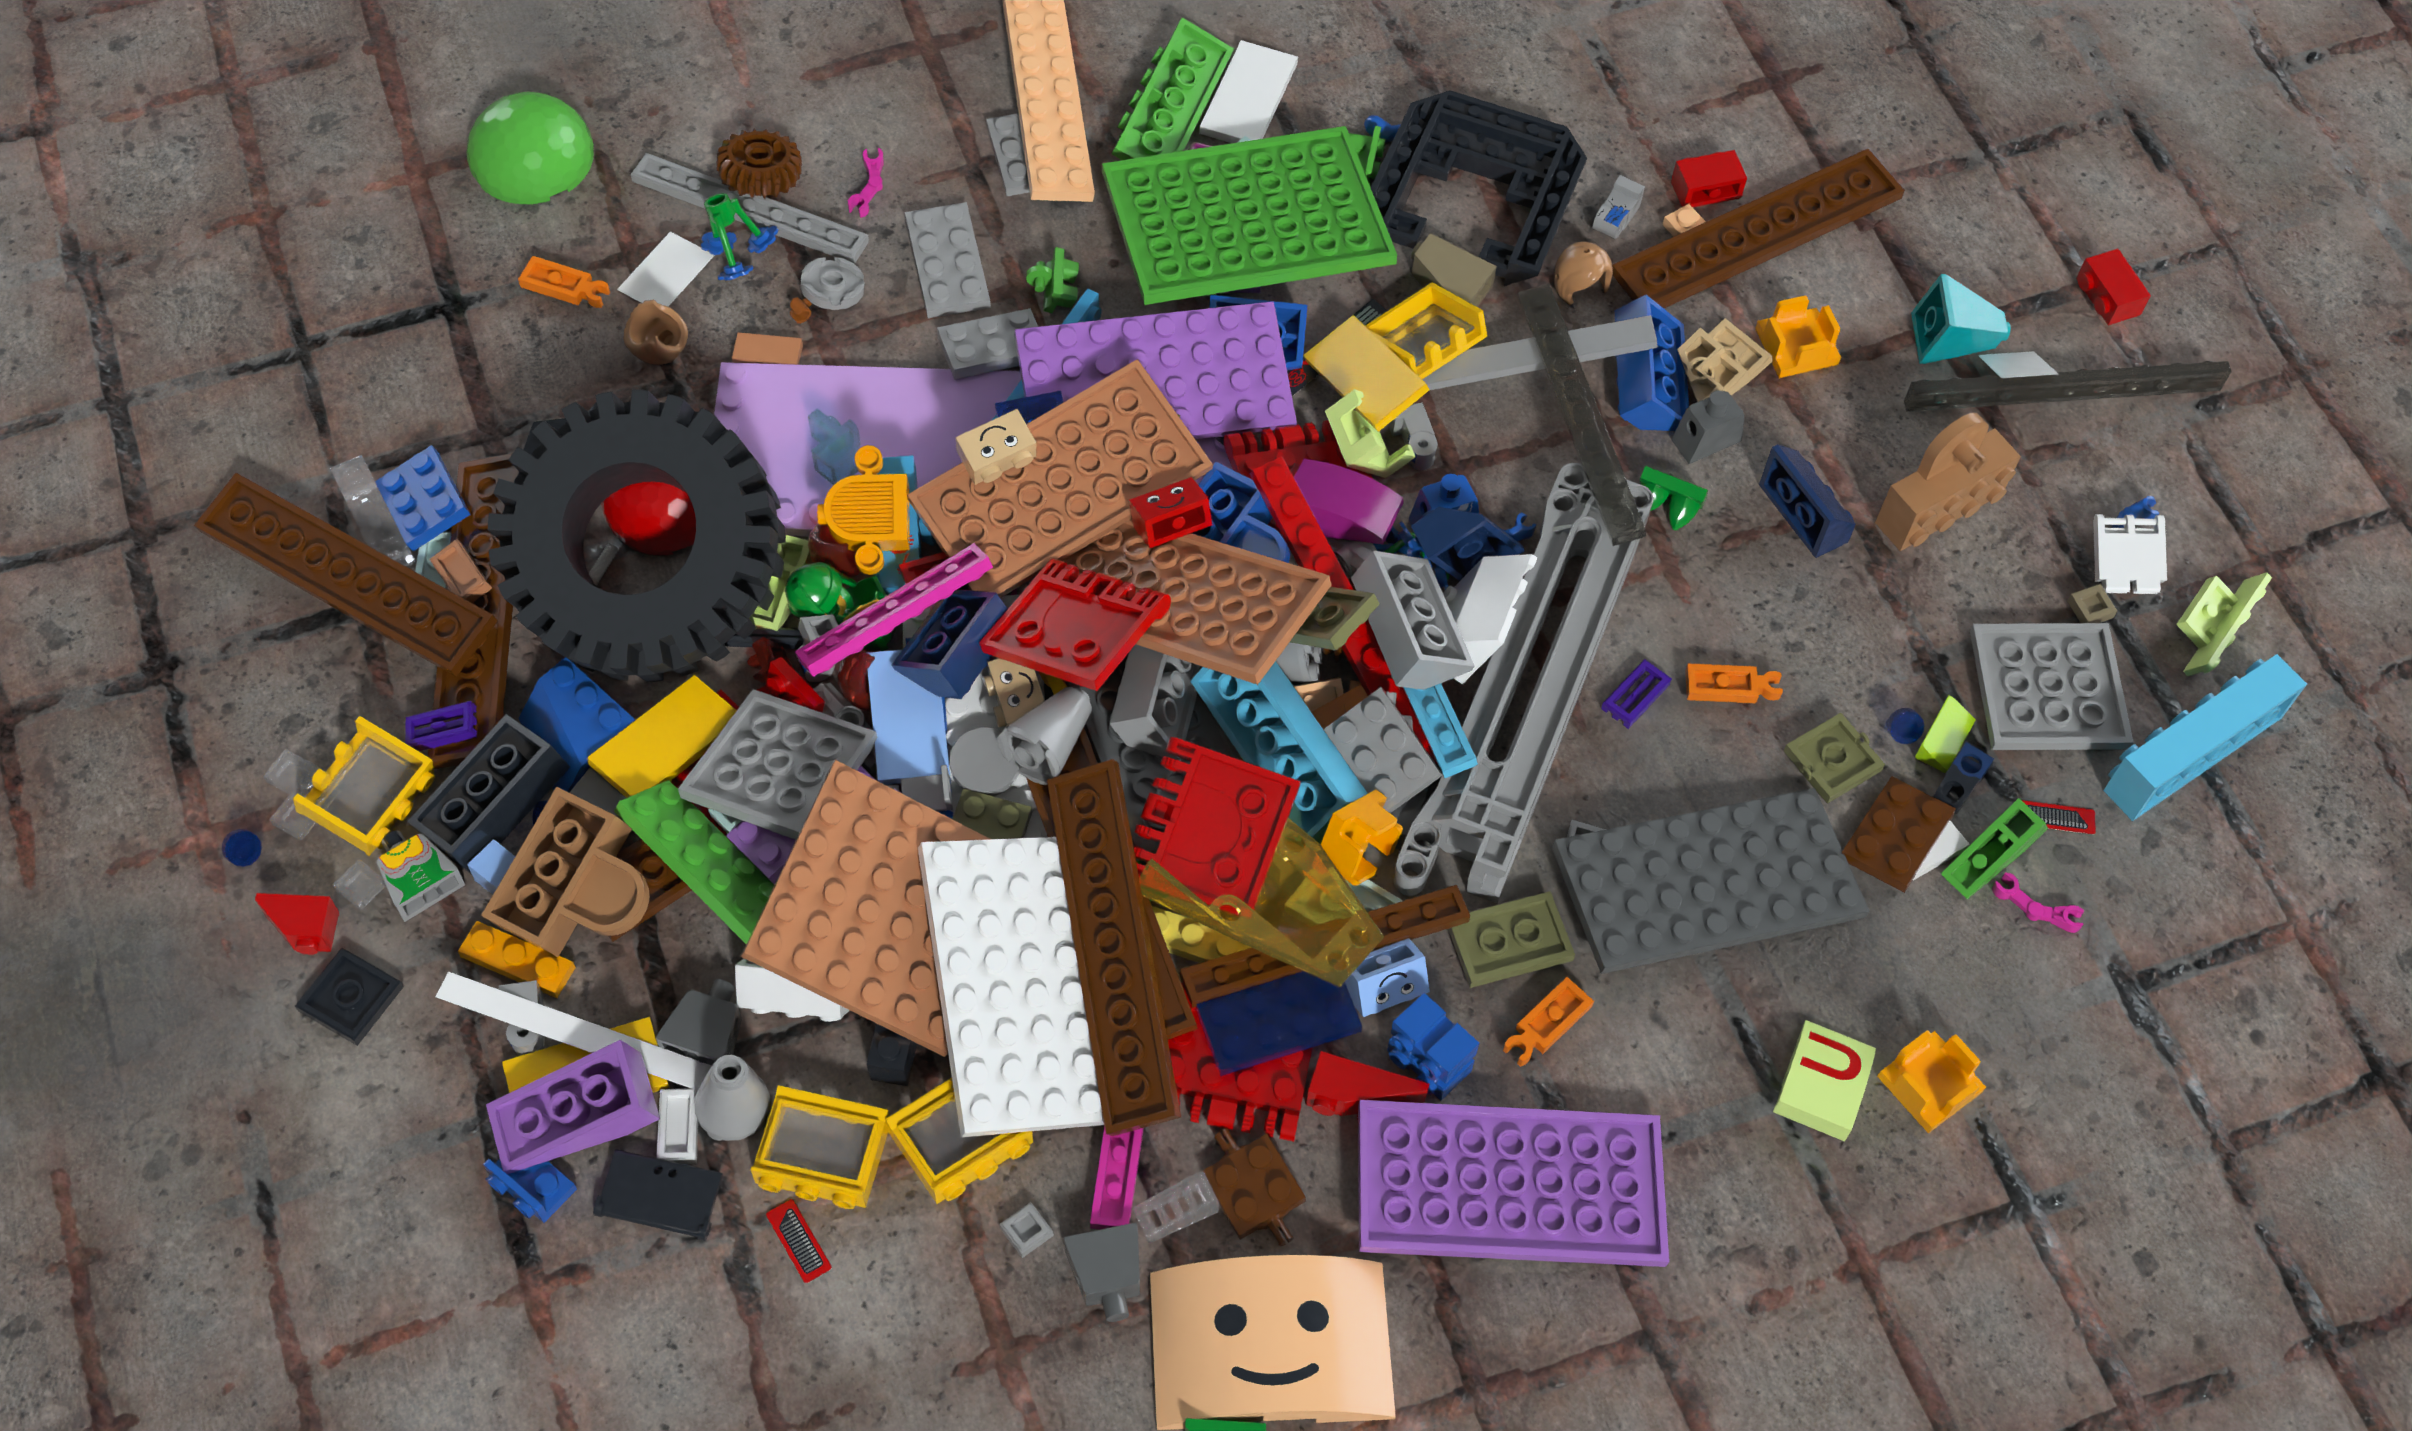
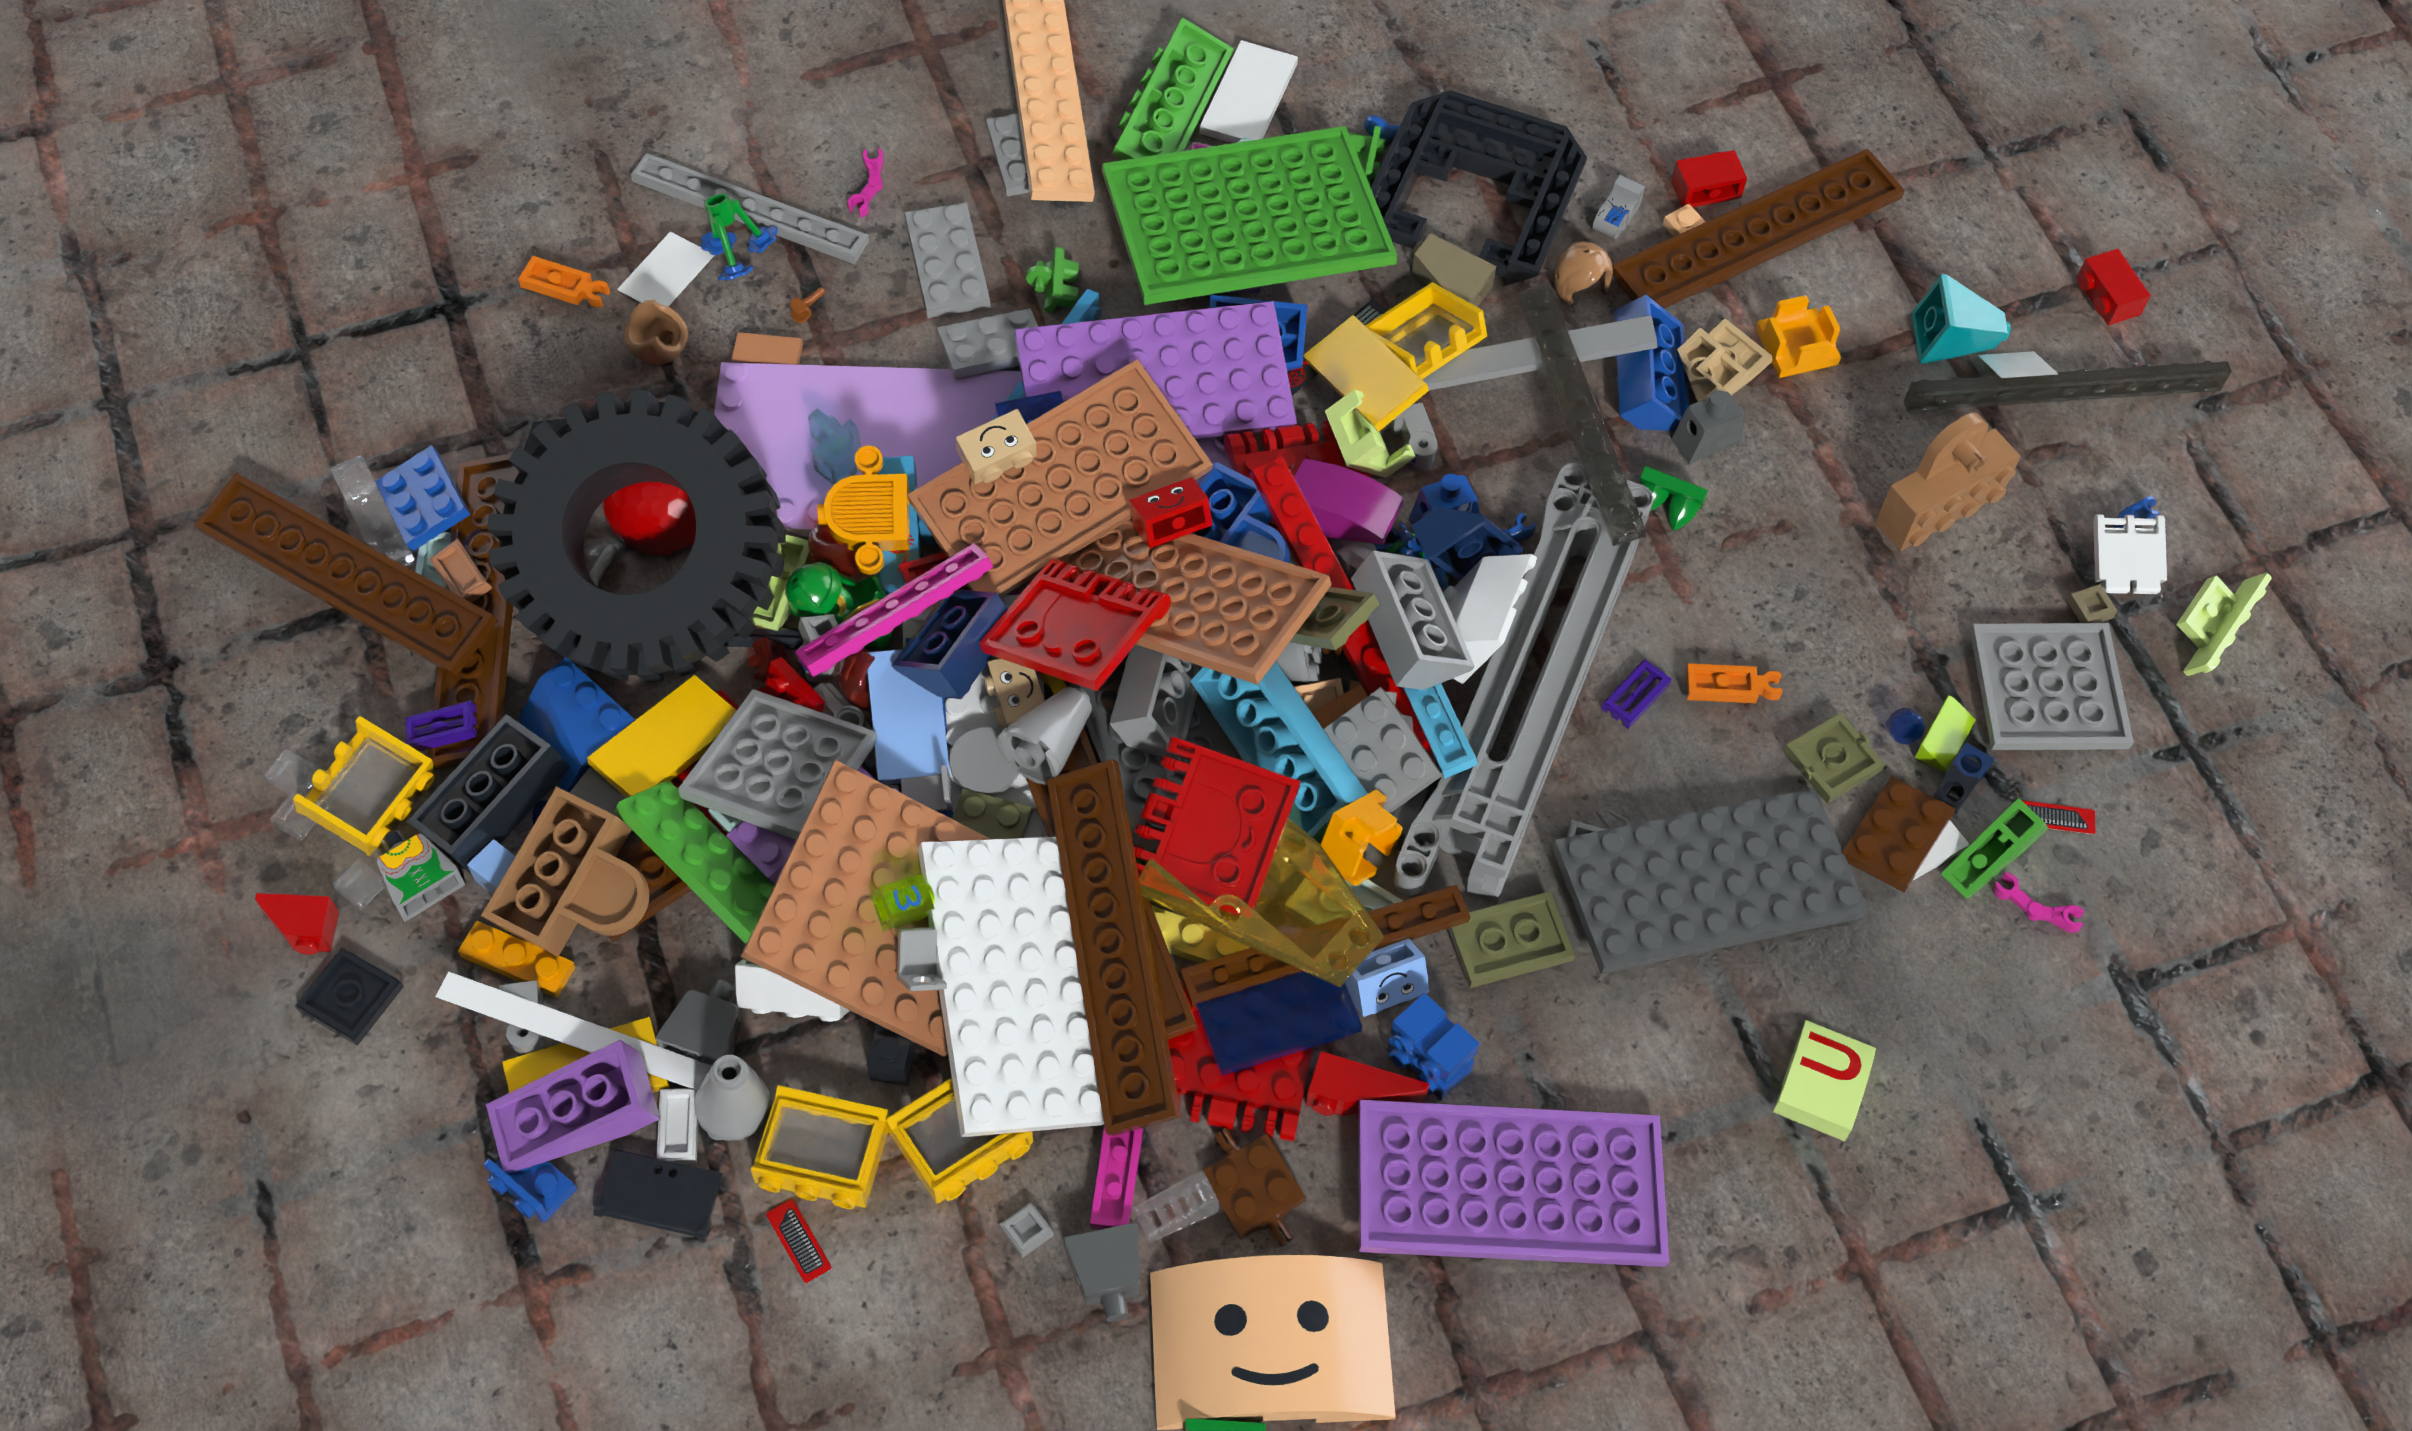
(241, 847): clear blue tile -> none
(529, 148): bright green piece -> none
(759, 163): reddish brown gear -> none
(832, 283): light grey tile -> none
(903, 902): none -> clear neon green brick
(918, 959): none -> light grey bracket
(1549, 1020): orange plate -> none
(1805, 501): dark blue slope -> none
(1933, 1078): light orange panel -> none
(2203, 736): medium azure brick -> none

